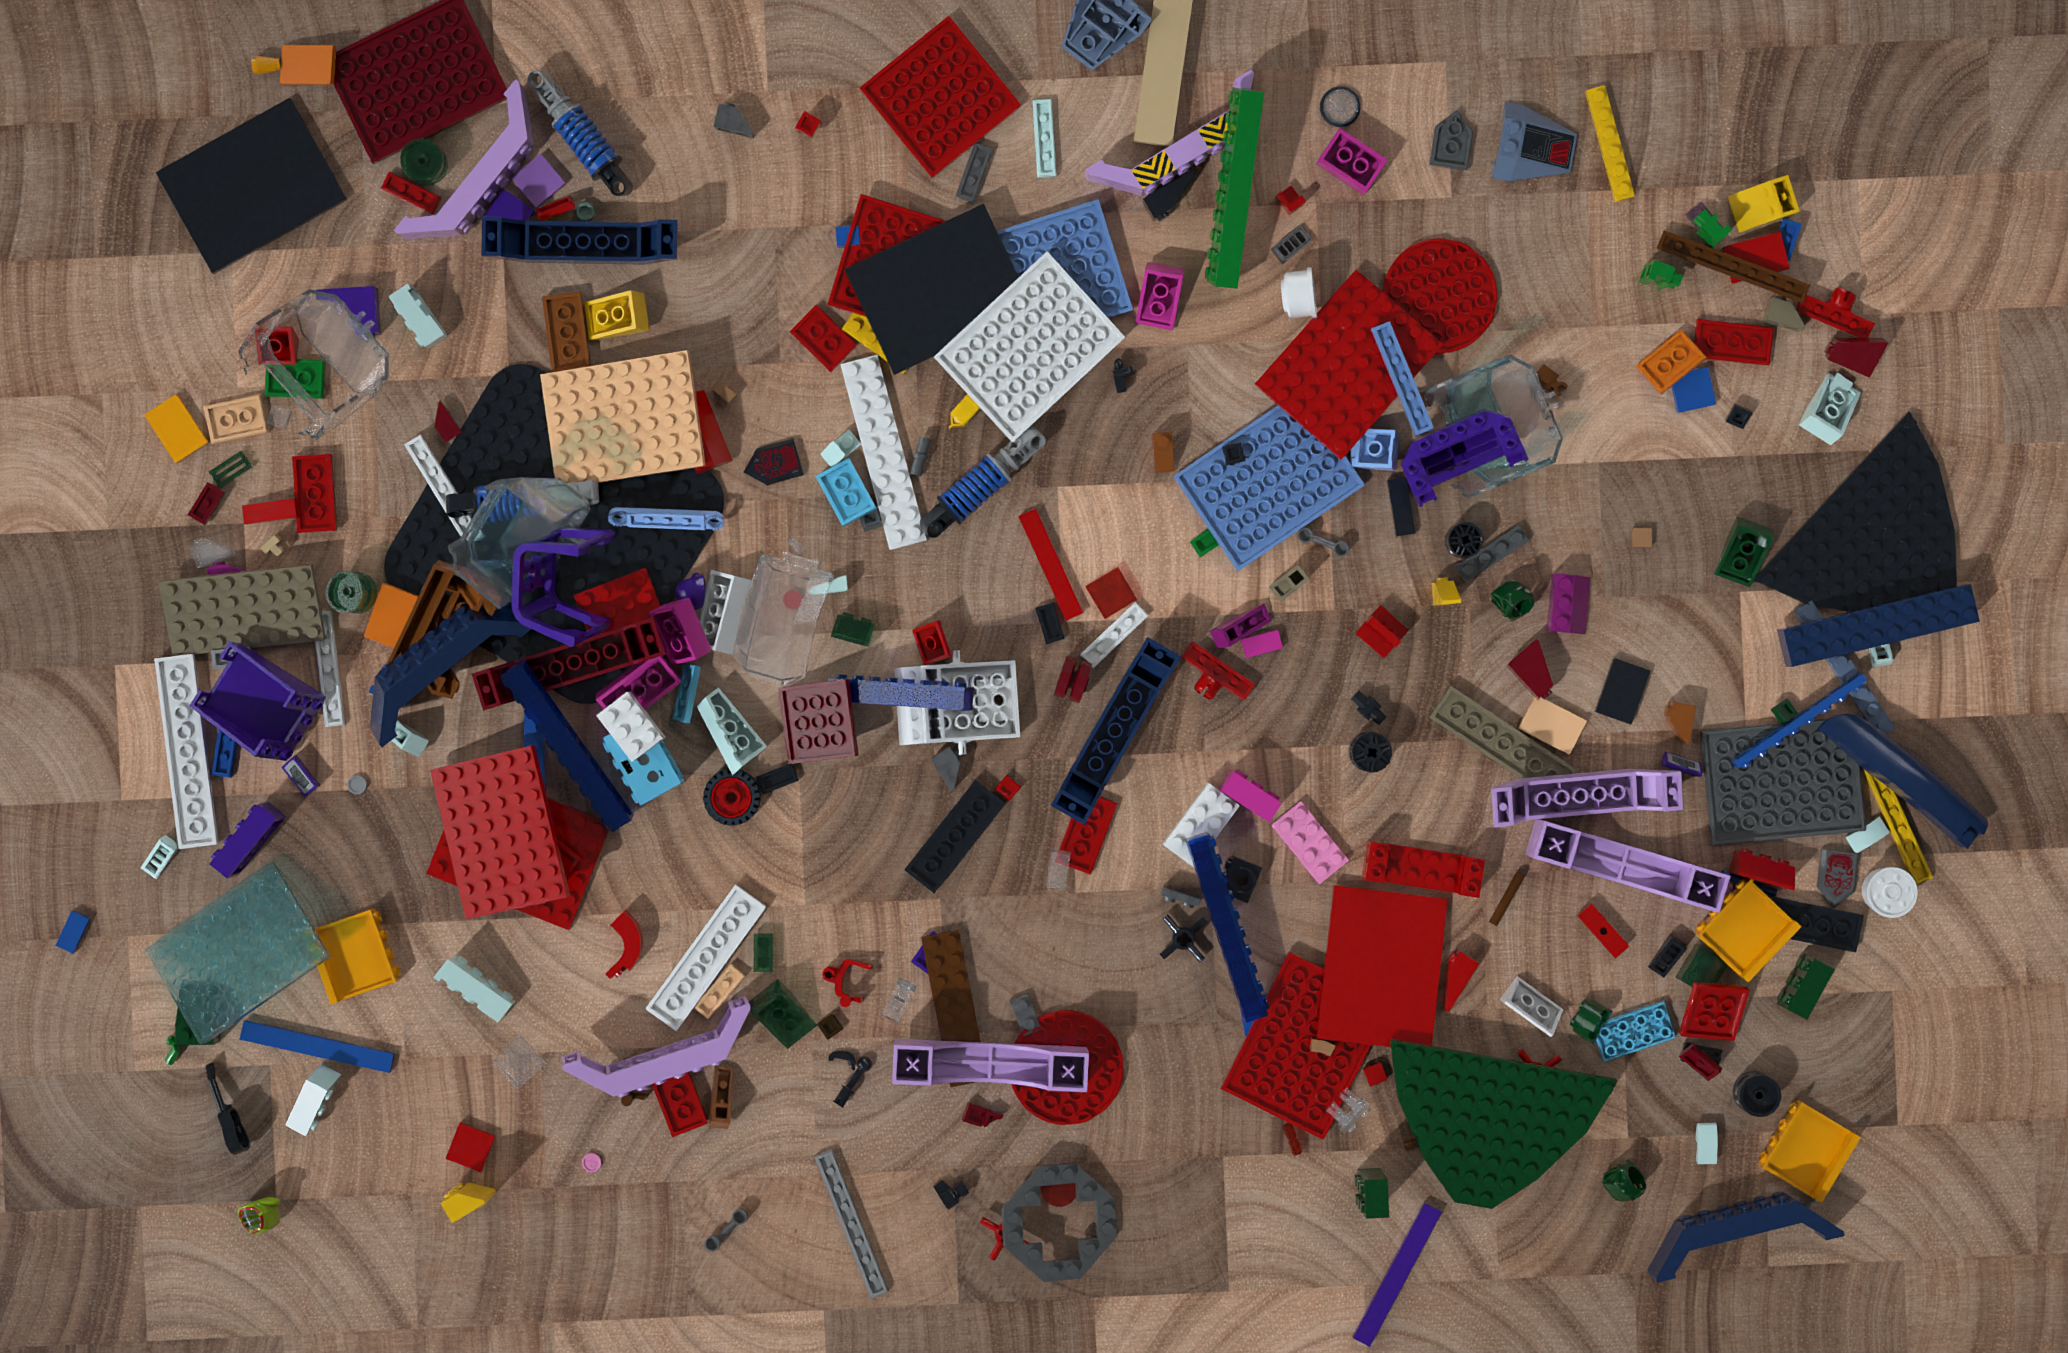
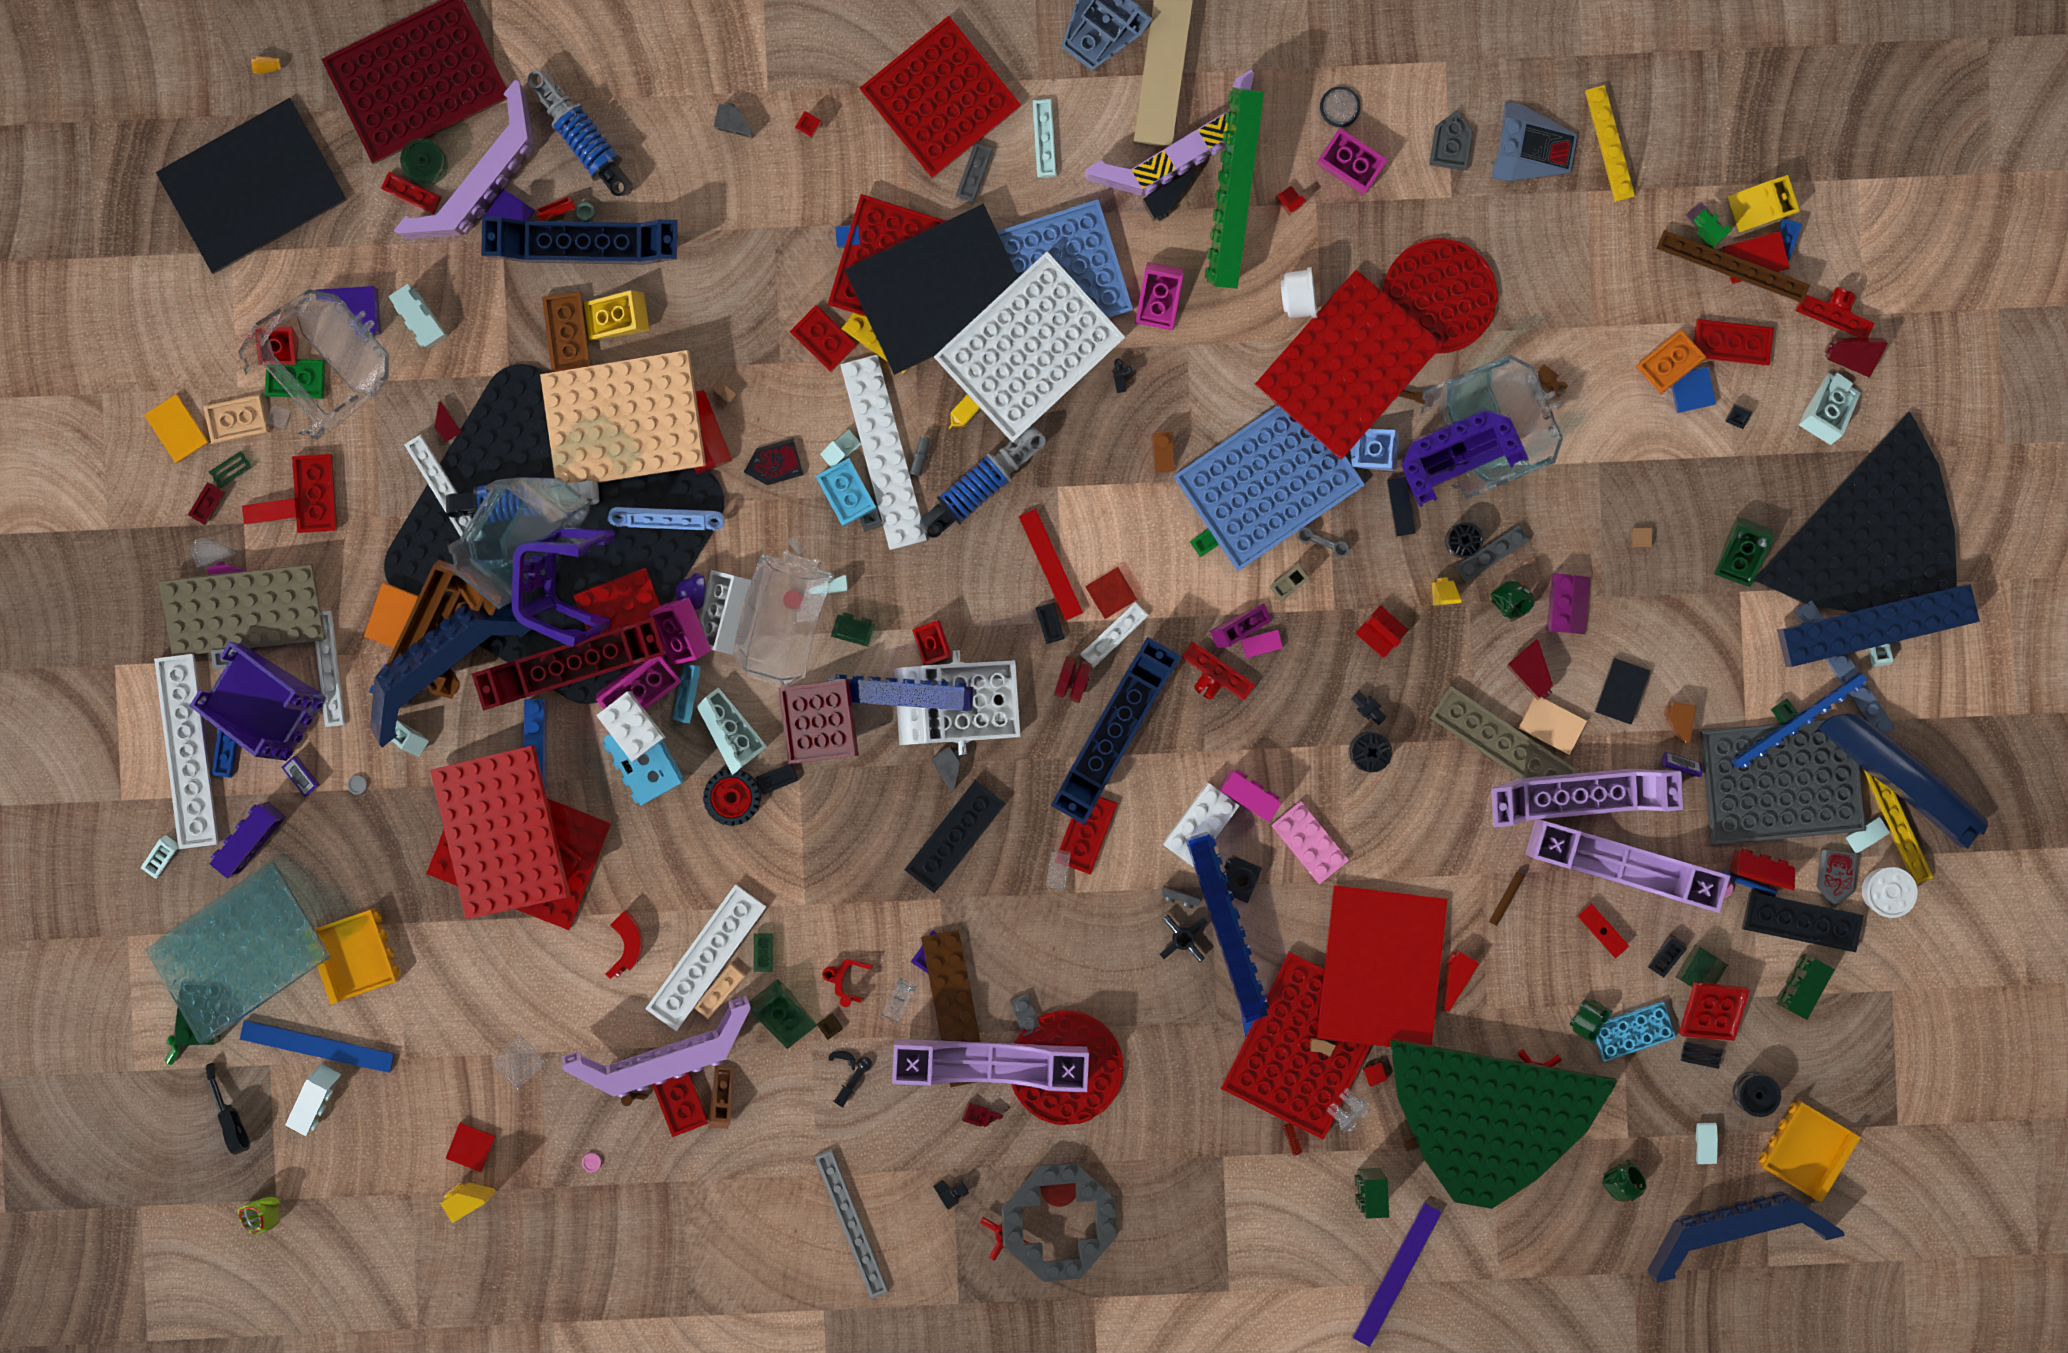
(73, 932): blue tile -> none
(273, 545): tan tile -> none
(308, 65): orange tile -> none
(351, 592): clear green wheel -> none
(475, 987): light aqua wedge -> none
(538, 180): medium lavender tile -> none
(567, 745): clear blue brick -> none
(715, 1241): flat silver bar -> none
(1007, 788): red tile -> none
(1233, 454): black tile -> none
(1280, 255): black slope -> none
(1402, 378): medium blue plate -> none
(1423, 868): red plate -> none
(1532, 1006): white slope -> none
(1661, 274): green hips -> none
(1700, 1062): dark red plate -> none
(1746, 929): light orange panel -> none
(1782, 314): dark tan slope -> none

